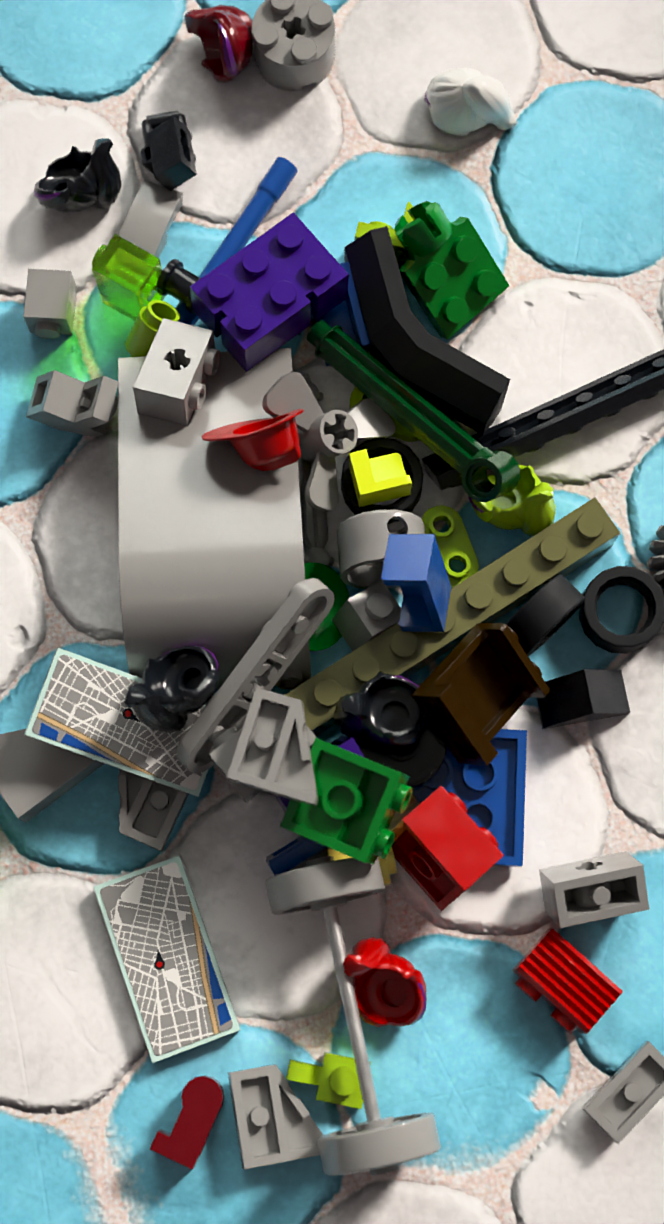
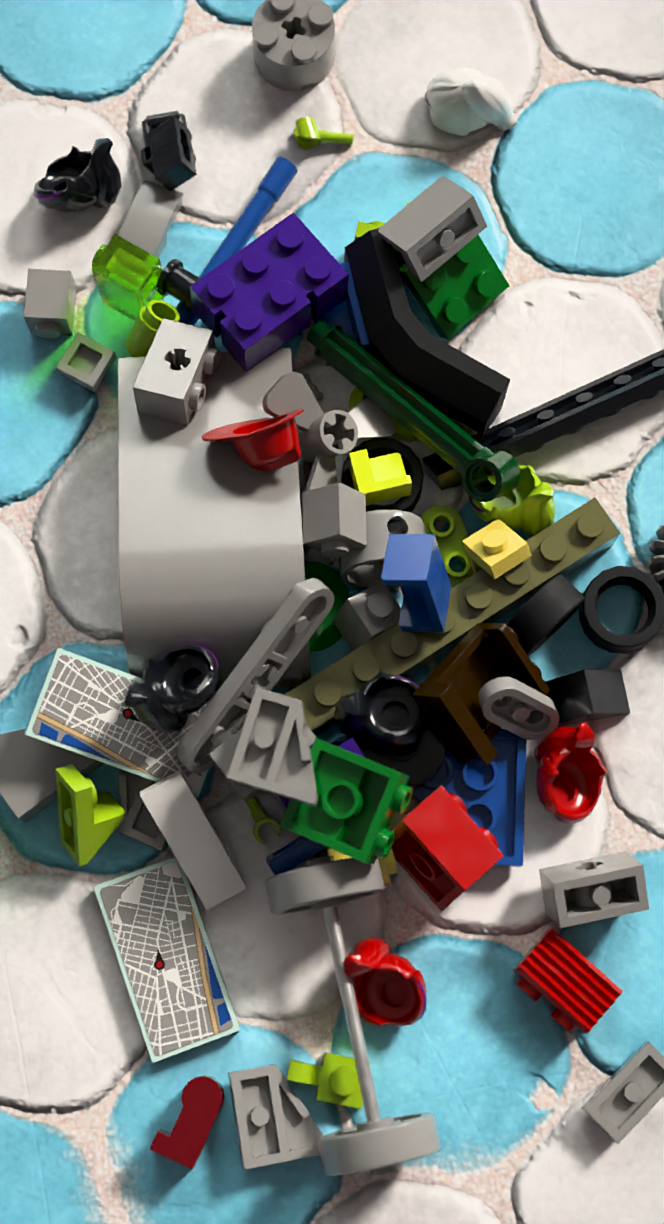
(73, 404): light grey brick -> none
(84, 814): none -> lime slope
(86, 362): none -> plate
(193, 839): none -> white tile
(225, 39): dark red hair -> none
(259, 818): none -> lime hand
(308, 136): none -> lime hand
(334, 519): none -> light grey brick
(434, 227): none -> light grey panel
(495, 549): none -> light yellow bracket
(518, 708): none -> light grey plate
(569, 773): none -> red hair

